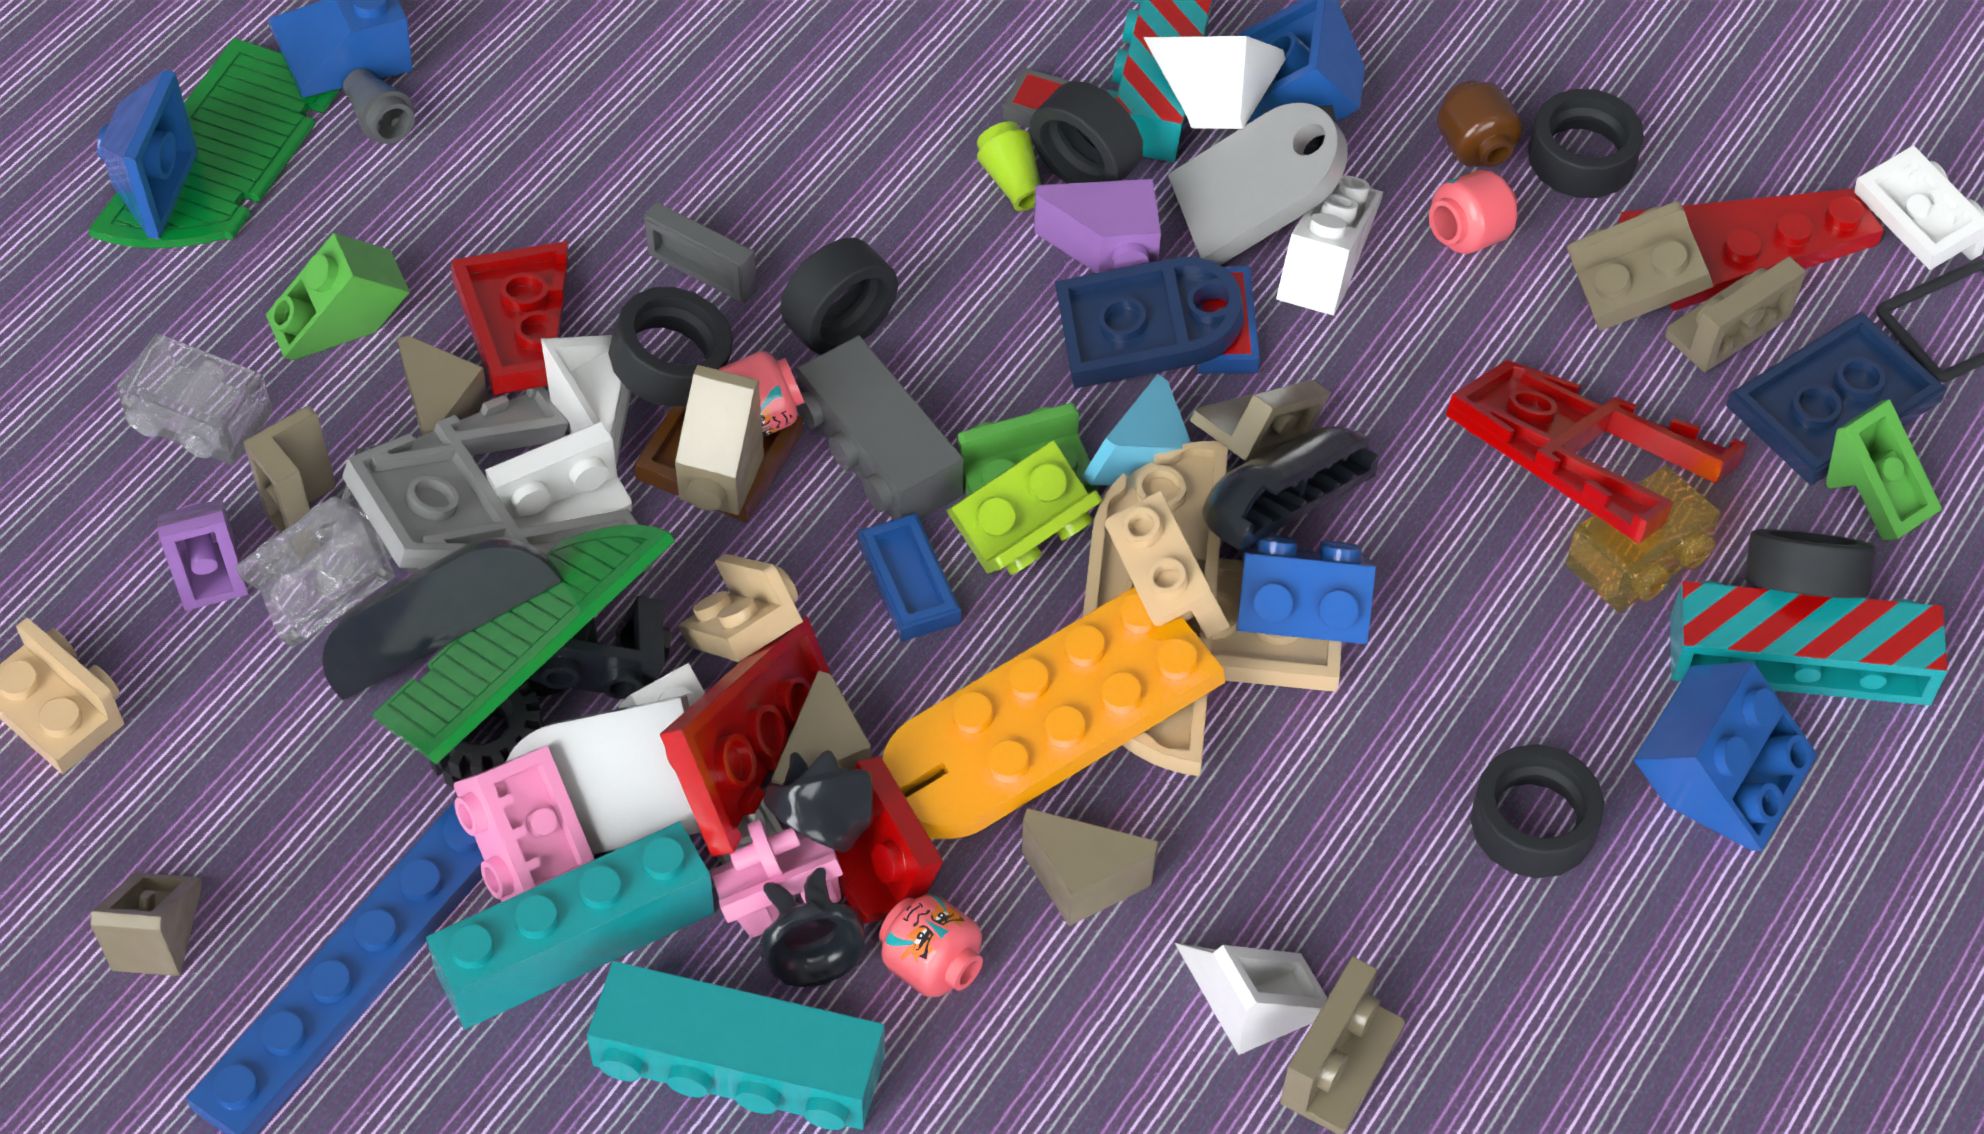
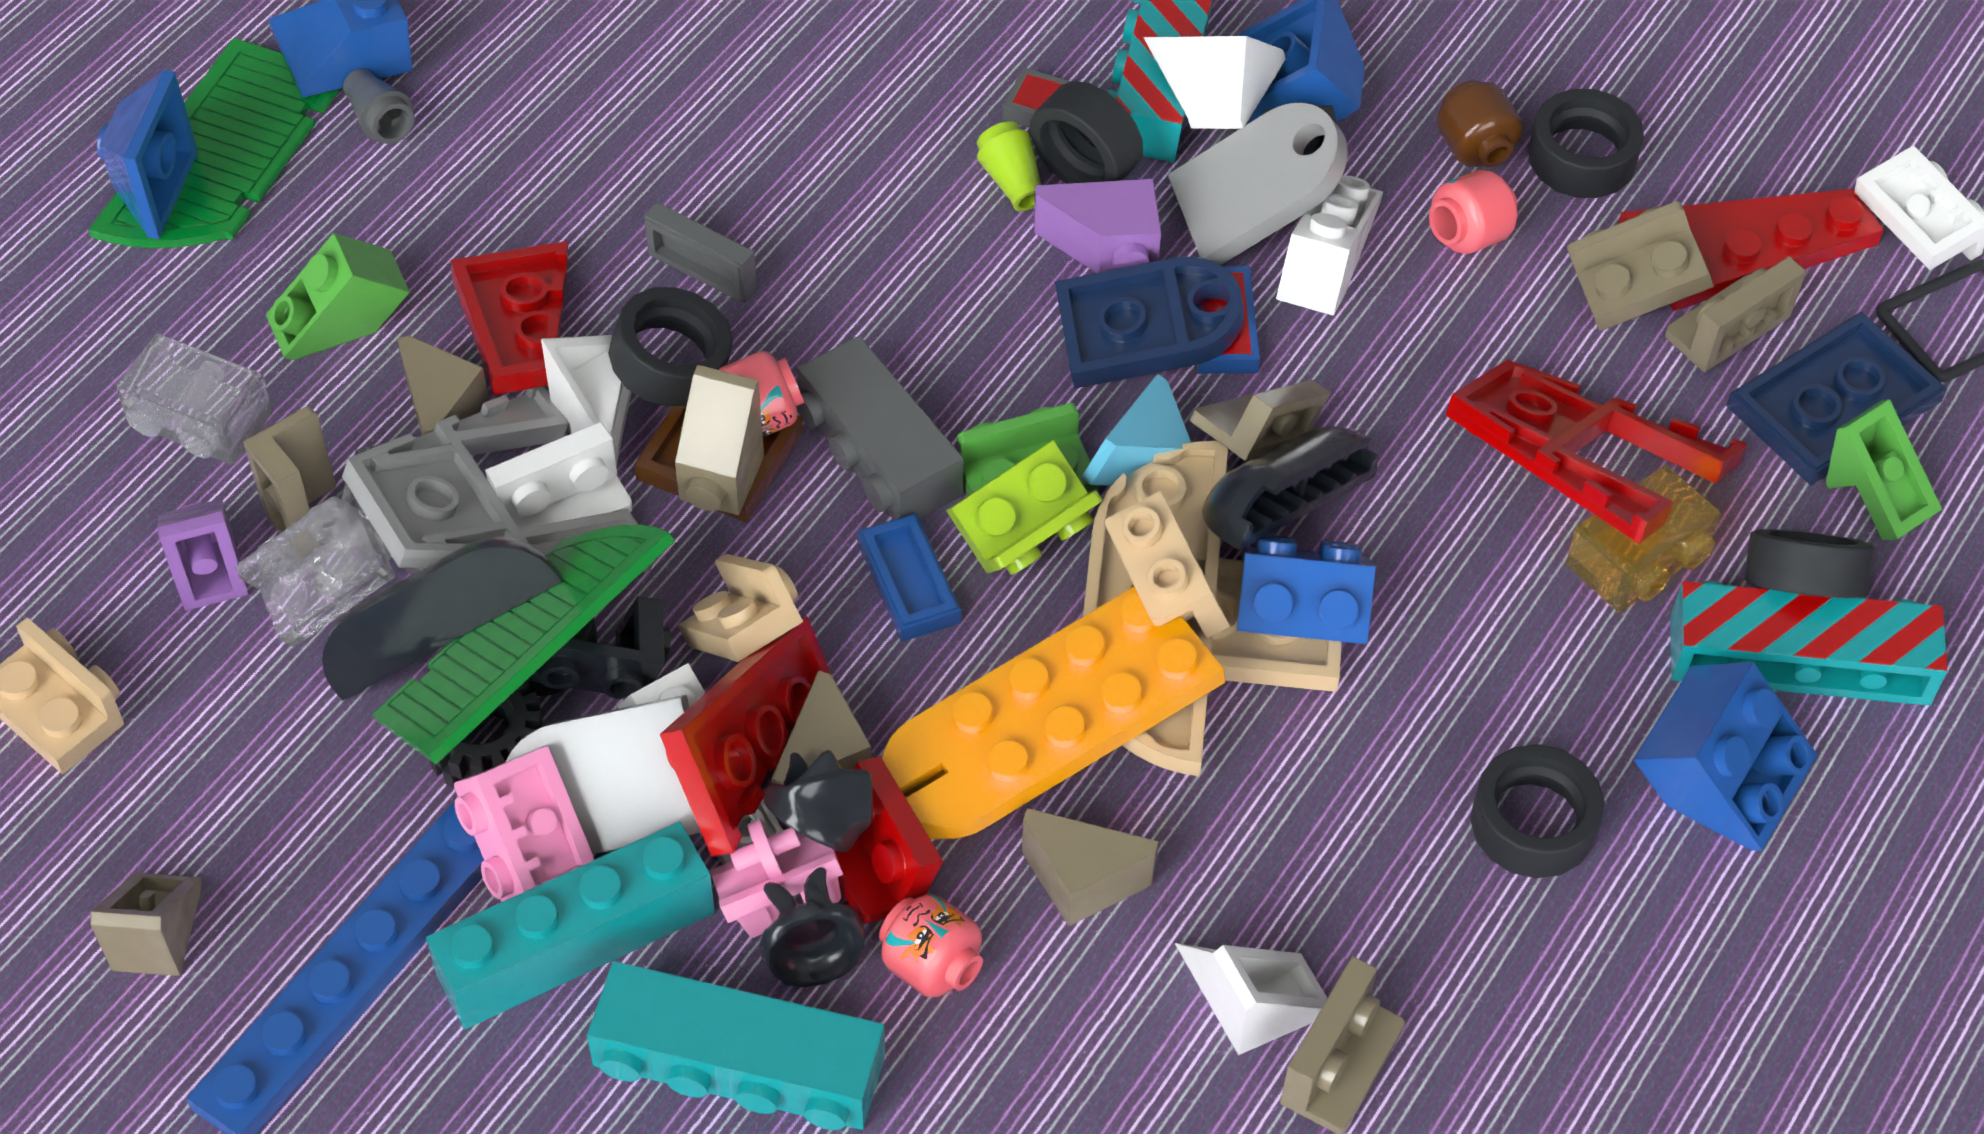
(822, 278): black tyre -> none

